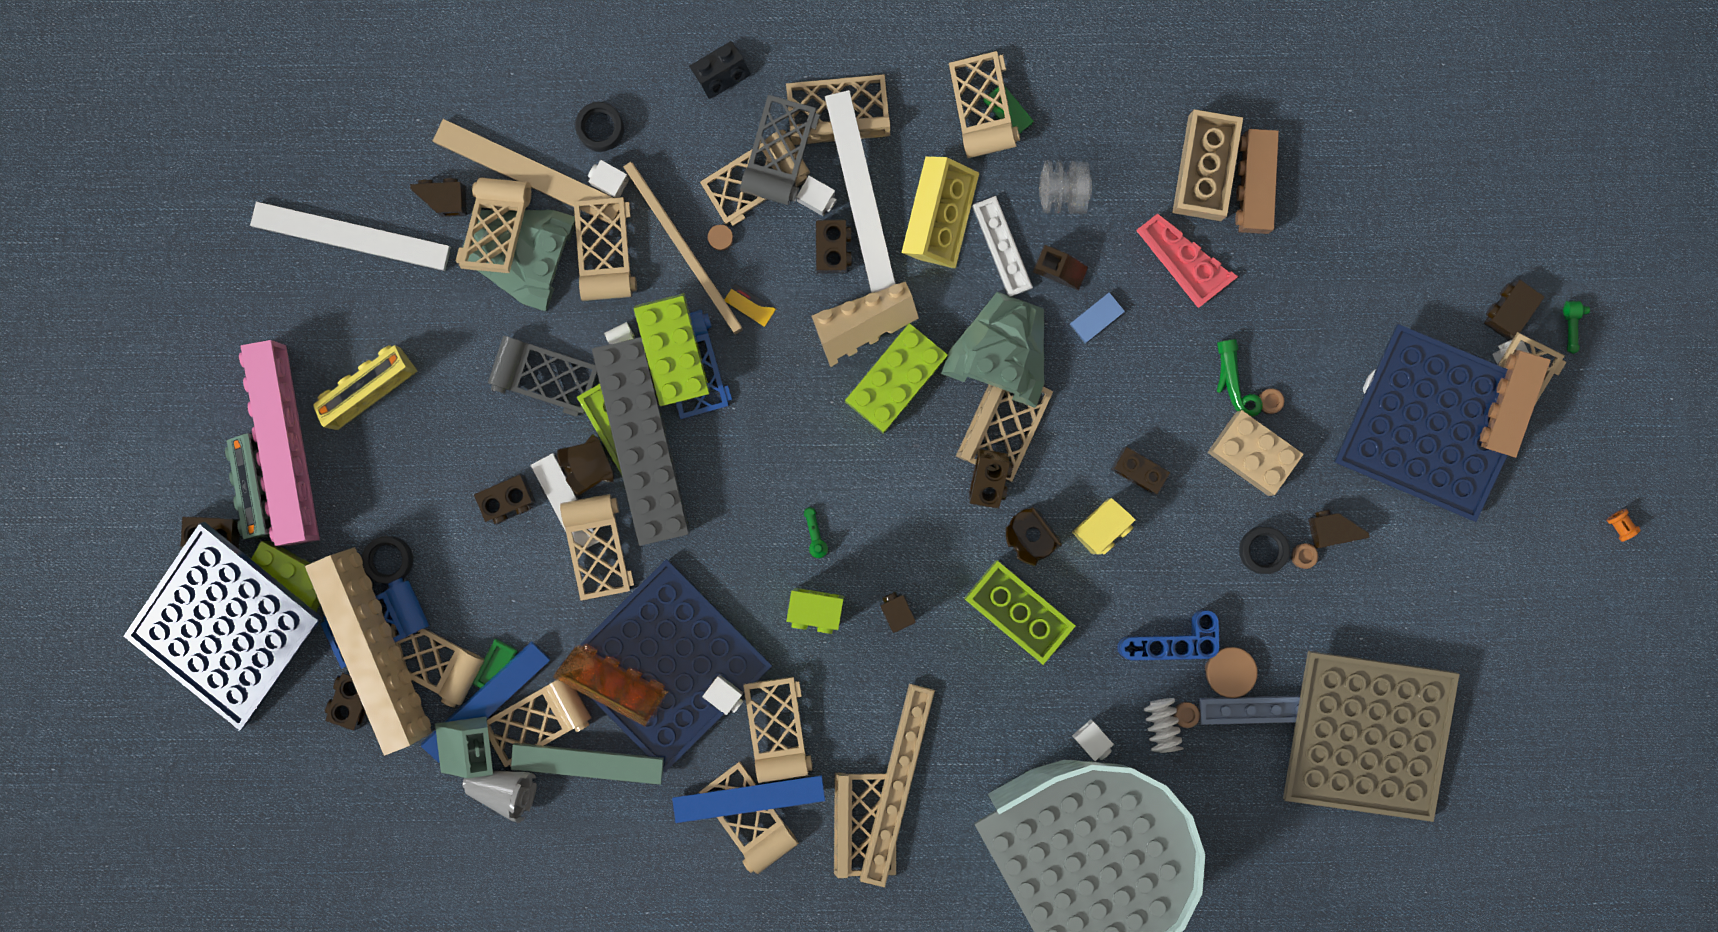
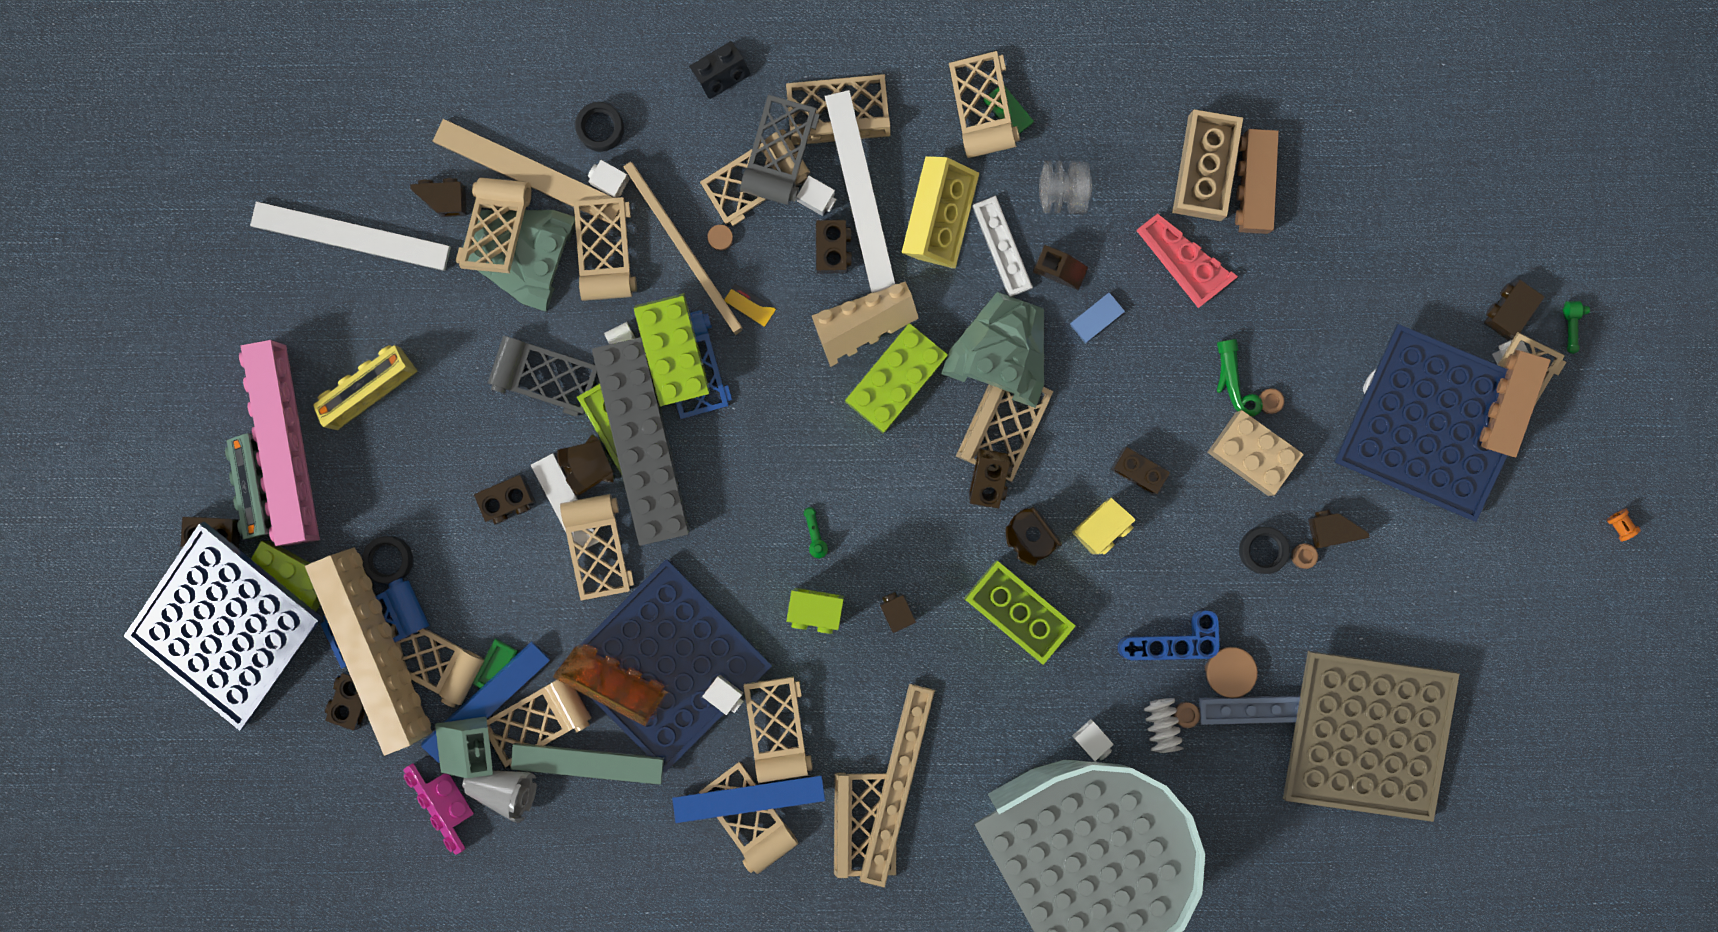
(443, 803): none -> dark pink bracket

